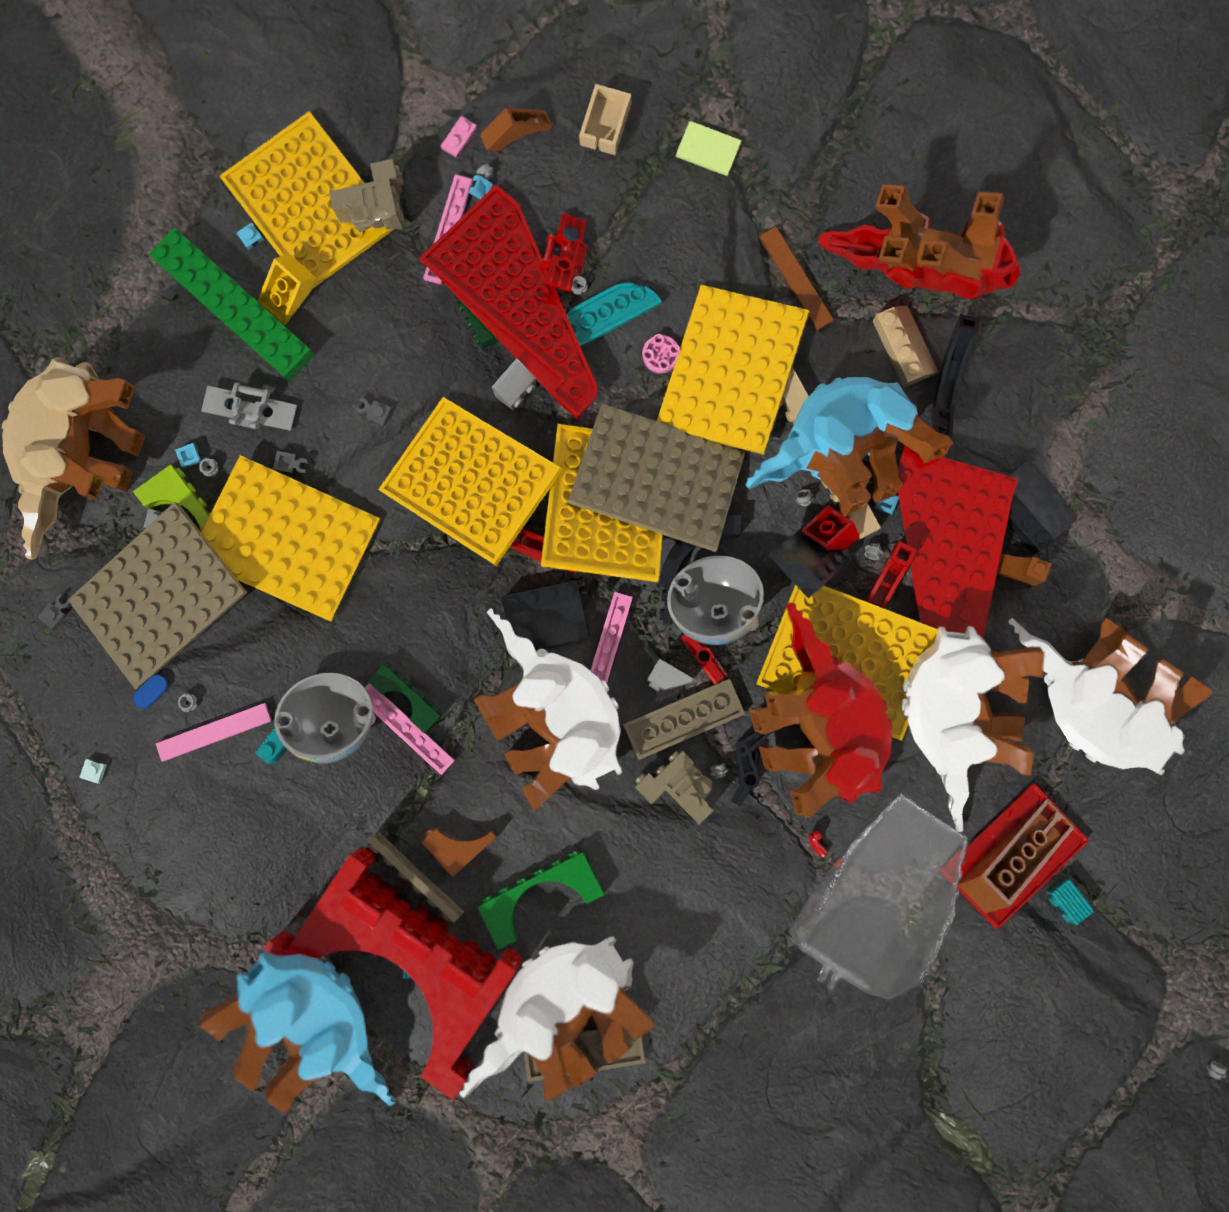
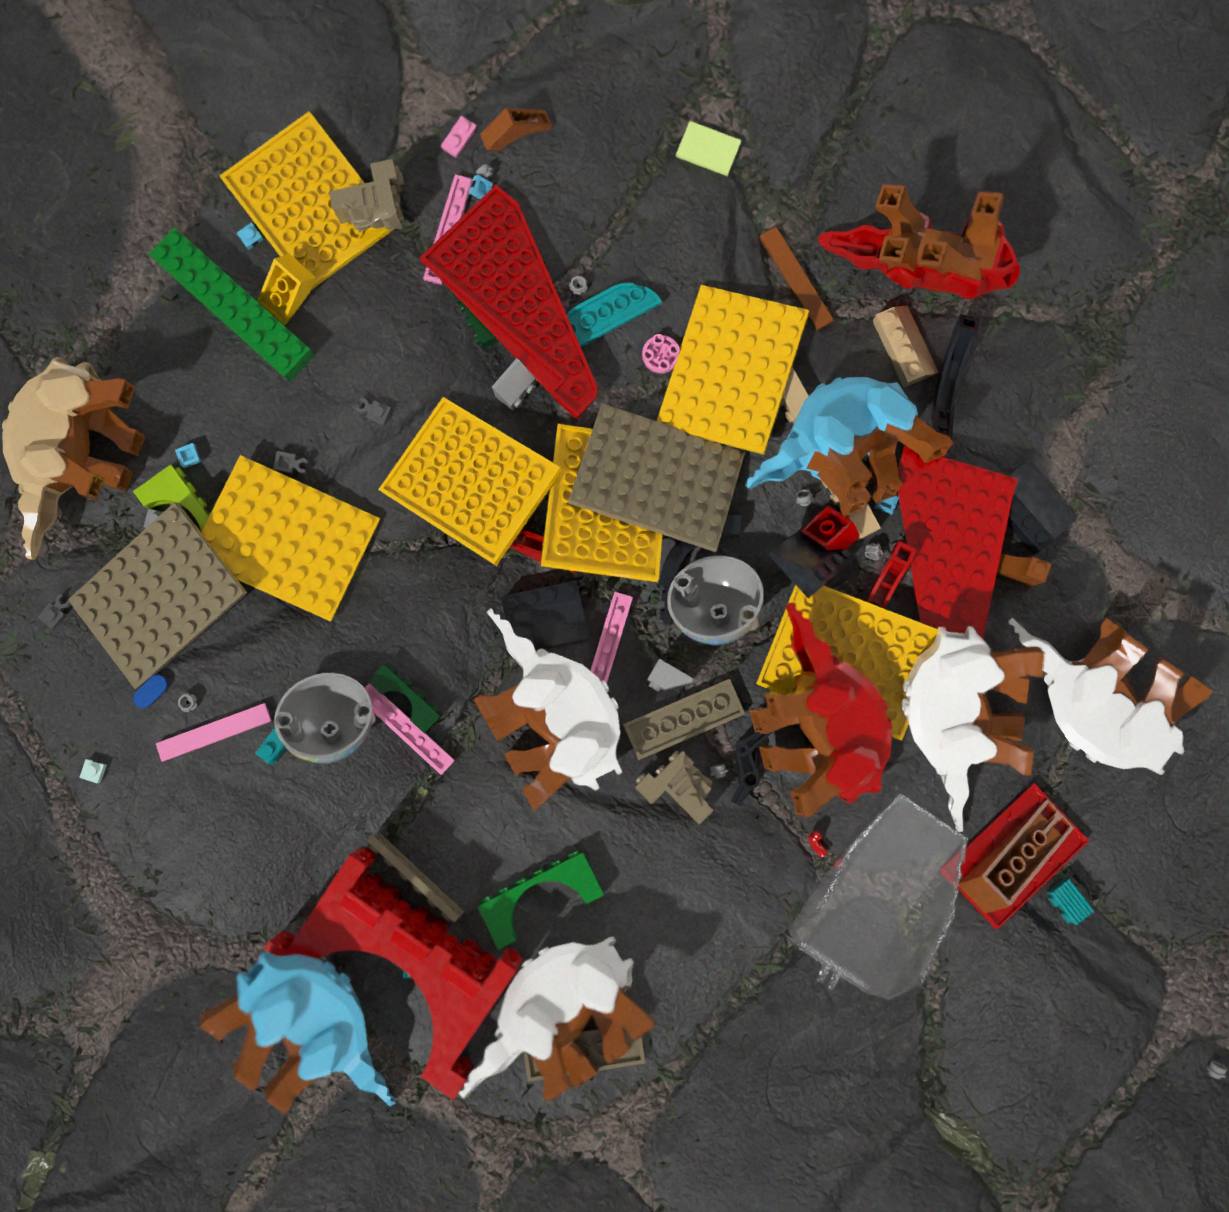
(208, 462): light grey plate -> none
(248, 414): light grey piece -> none
(452, 852): dark orange arch -> none
(572, 252): red piece -> none
(605, 119): tan piece -> none
(712, 666): red piece -> none

